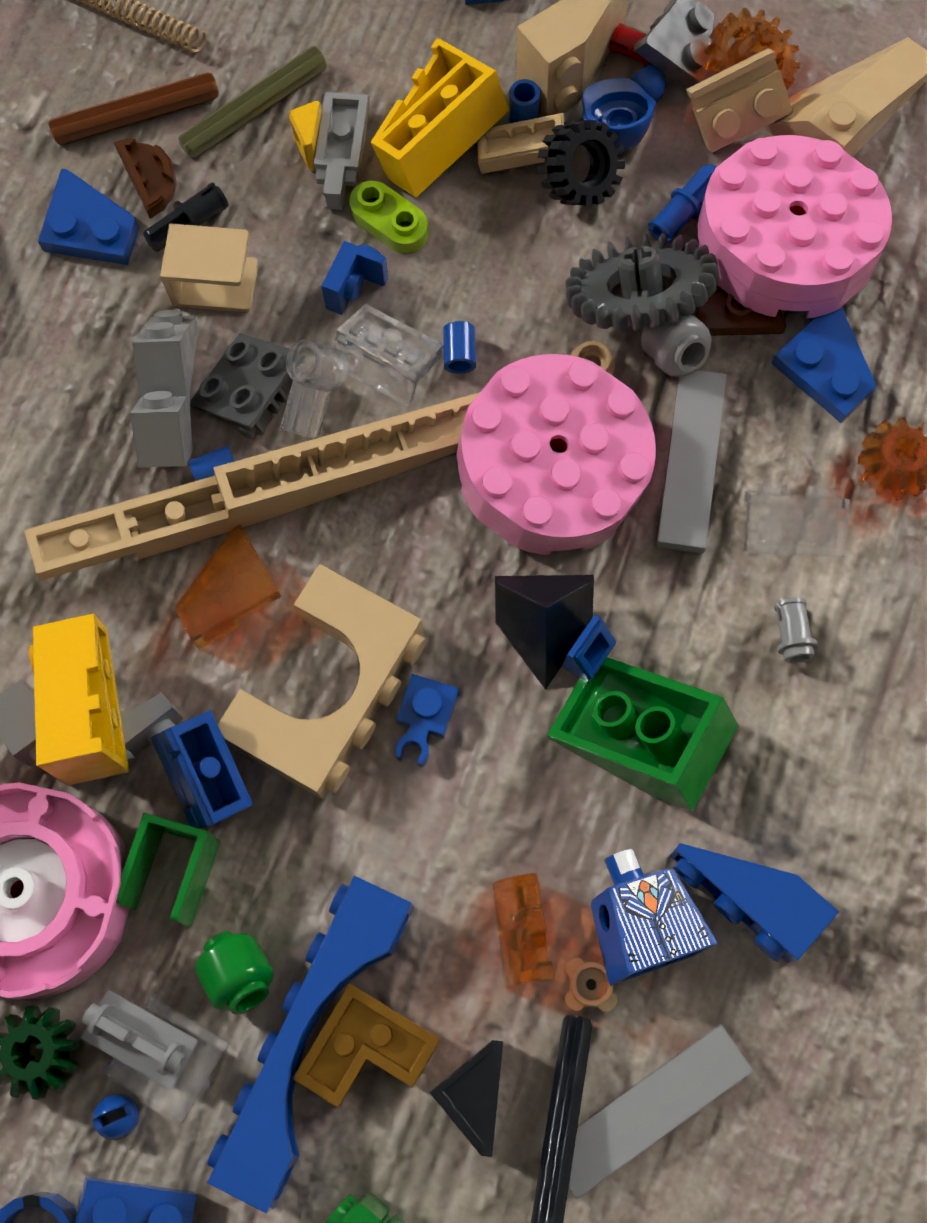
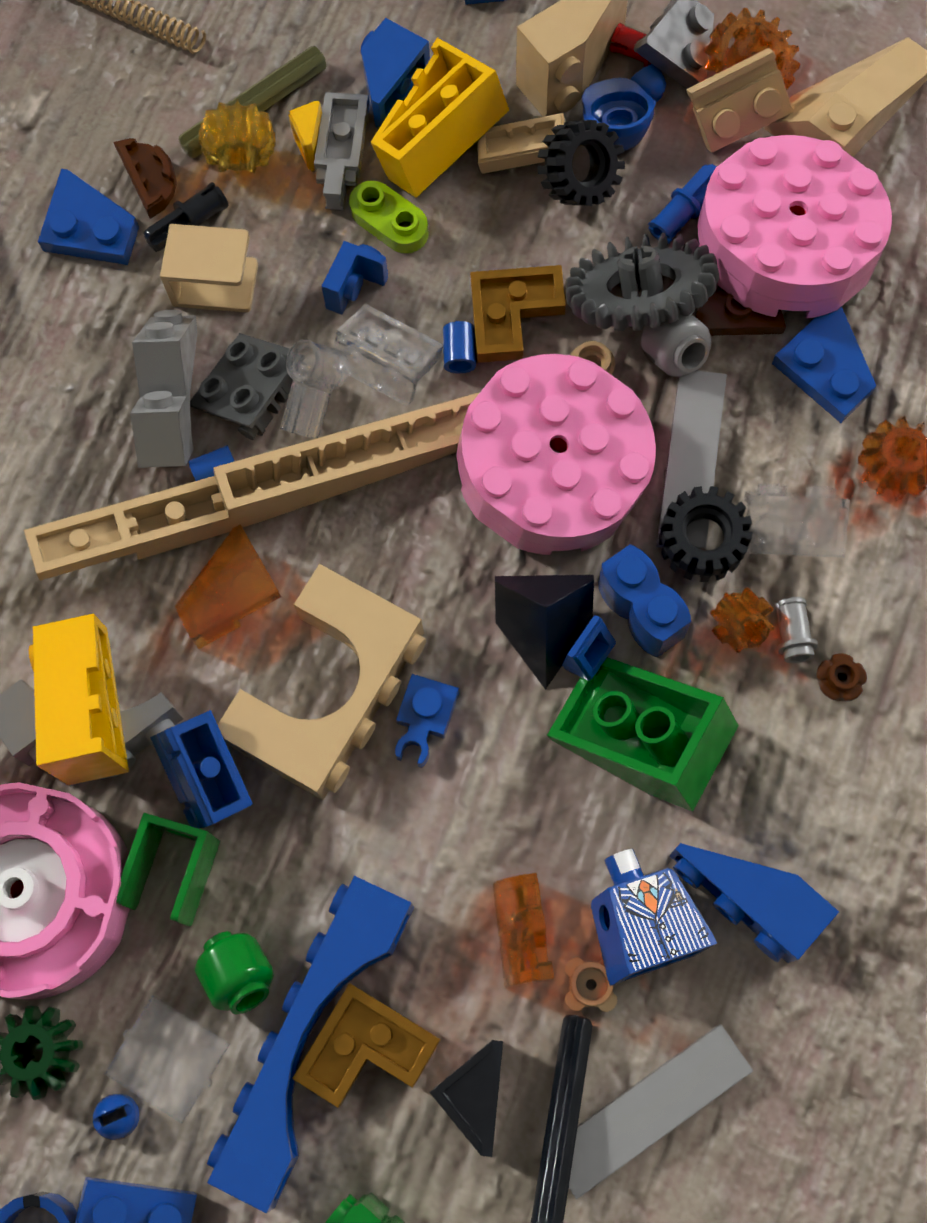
(133, 108): dark orange axle -> none
(138, 1038): light grey hinge -> none
(237, 137): none -> clear yellow gear
(389, 62): none -> blue slope
(504, 298): none -> pearl gold plate
(524, 101): blue hinge -> none
(634, 592): none -> blue brick
(711, 507): none -> black tyre
(742, 620): none -> clear orange gear
(832, 686): none -> reddish brown plate

